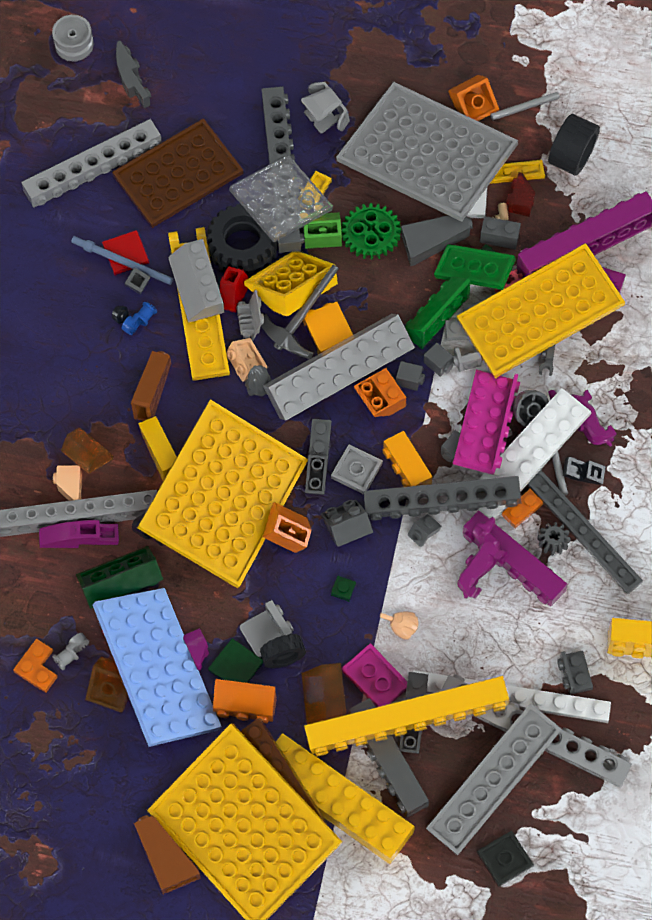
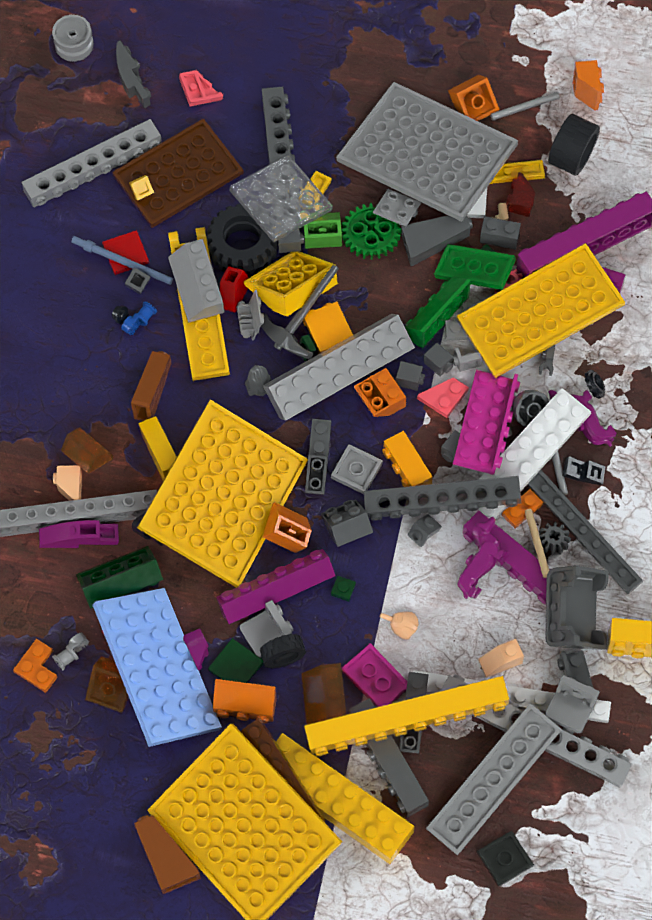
(141, 187): none -> yellow plate
(198, 89): none -> coral wing
(244, 356): light nougat bracket -> none
(275, 586): none -> magenta brick
(308, 344): none -> dark green plate
(320, 107): light grey piece -> none
(397, 207): none -> light grey hinge
(444, 396): none -> coral wing
(501, 658): none -> light nougat slope
(537, 542): none -> tan bar
(572, 607): none -> dark grey windscreen
(572, 704): none -> light grey bracket
(587, 83): none -> orange slope
(595, 384): none -> black gear

